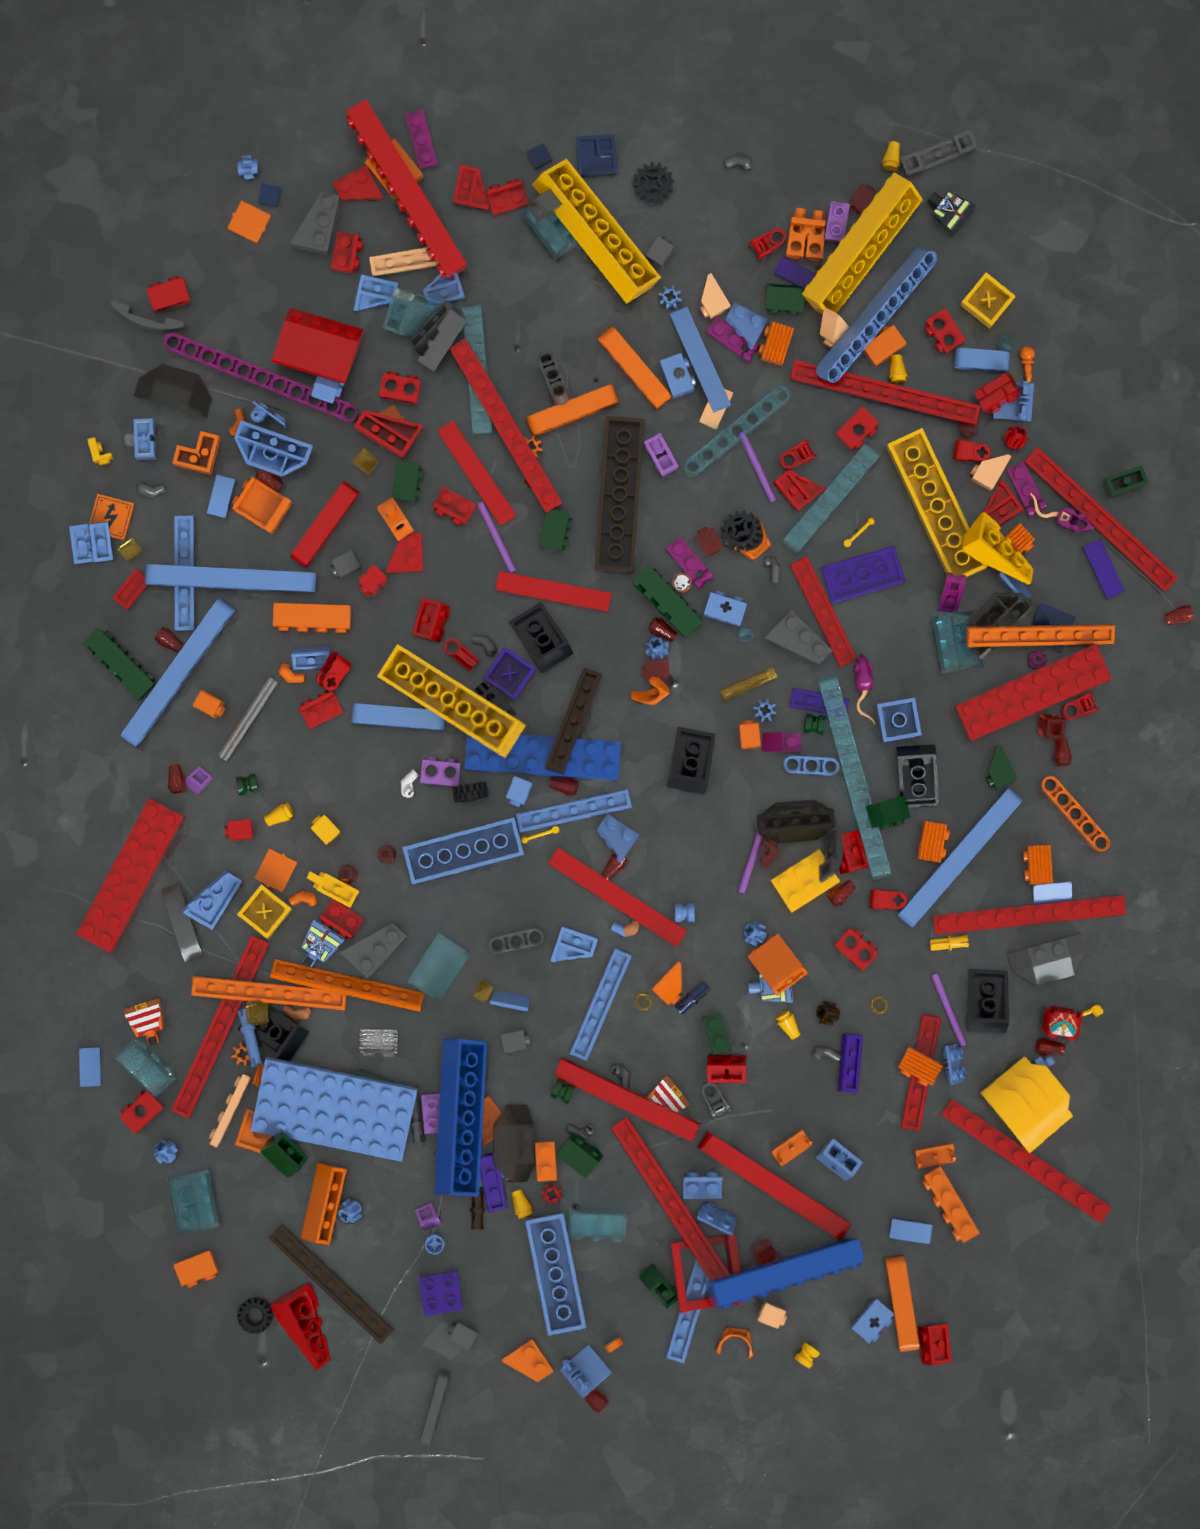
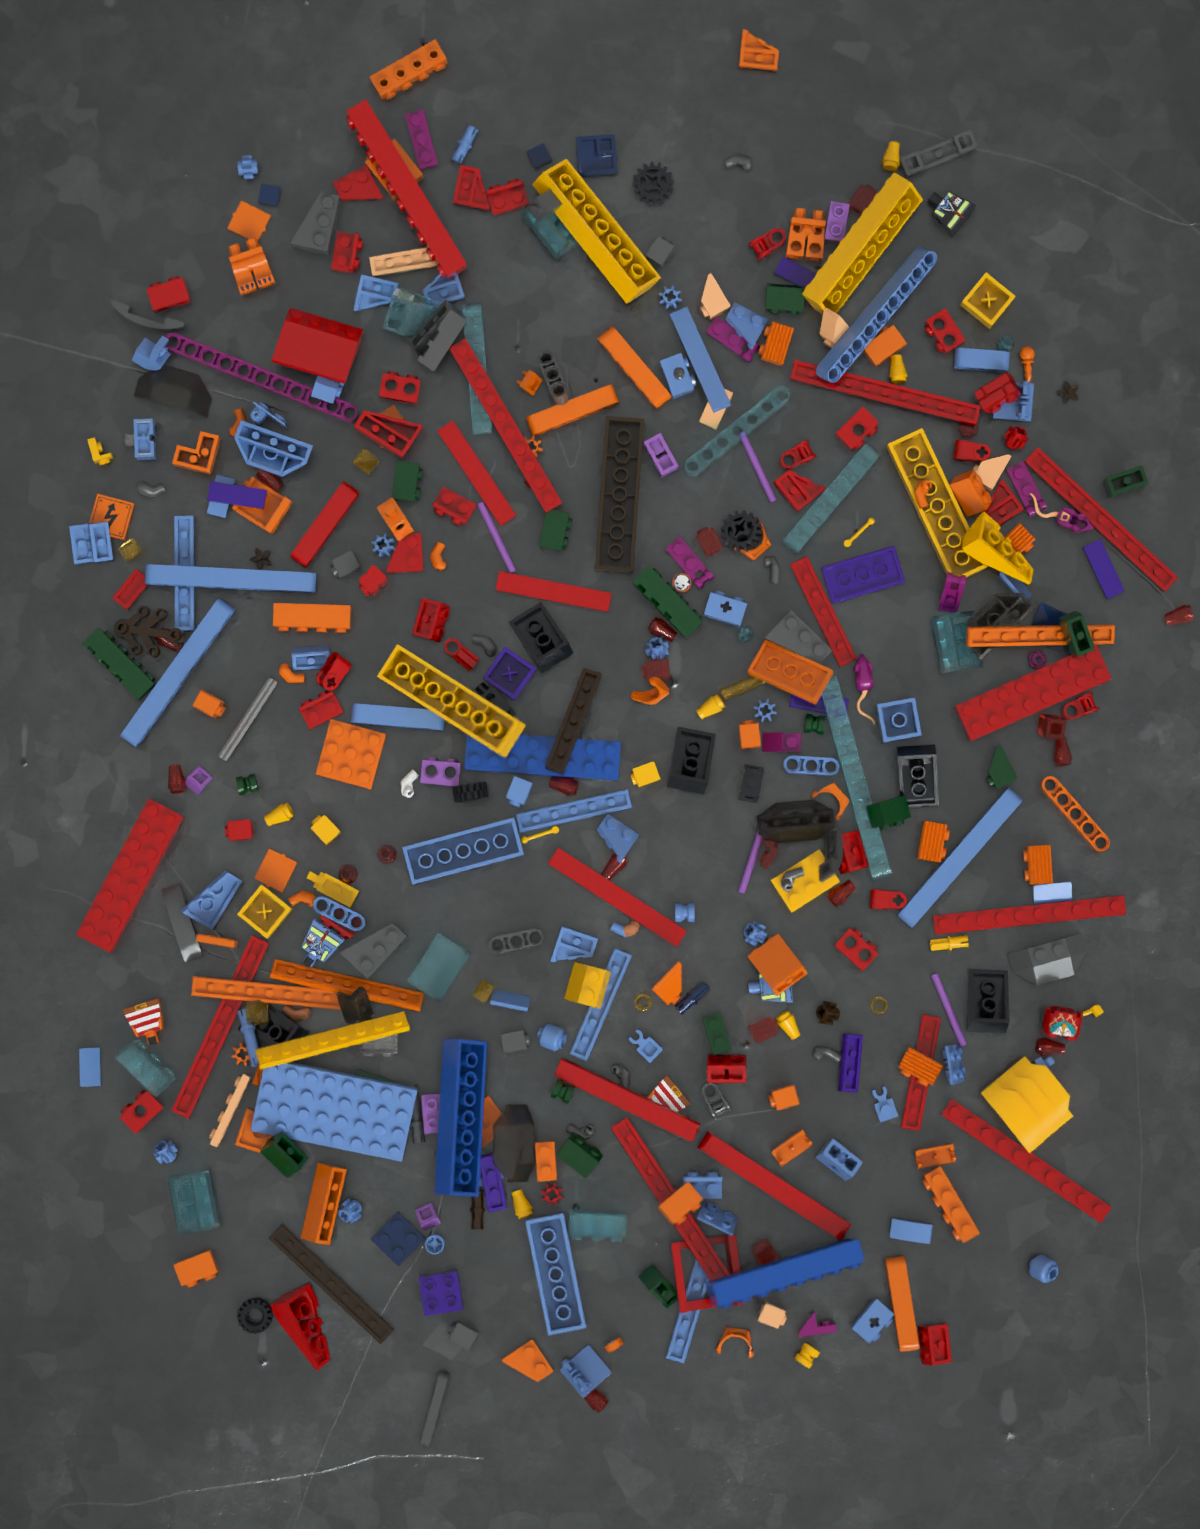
(146, 630): none -> dark brown plant
(152, 355): none -> medium blue brick
(217, 940): none -> orange tile
(237, 495): none -> dark purple tile
(252, 260): none -> orange hips
(261, 558): none -> dark brown plant
(330, 910): none -> medium blue beam
(332, 1040): none -> yellow plate
(351, 754): none -> orange plate
(355, 1007): none -> clear smoke panel
(380, 541): none -> medium blue gear
(398, 1238): none -> dark blue plate
(408, 70): none -> orange brick
(435, 557): none -> orange arm
(464, 144): none -> medium blue pin
(530, 382): none -> orange tile
(552, 1037): none -> medium blue head
(587, 985): none -> yellow slope
(645, 774): none -> yellow brick
(647, 1048): none -> medium blue plate
(680, 1203): none -> orange brick
(711, 706): none -> yellow cone
(751, 783): none -> black torso
(757, 53): none -> orange wing
(763, 1029): none -> clear red brick
(783, 1097): none -> orange brick
(789, 877): none -> dark grey arm
(790, 672): none -> orange plate
(811, 1328): none -> magenta slope
(836, 791): none -> orange helmet
(884, 1107): none -> medium blue plate
(921, 491): none -> orange arm
(970, 493): none -> orange brick
(1043, 1268): none -> medium blue head
(1068, 392): none -> dark brown plant
(1076, 633): none -> dark green brick

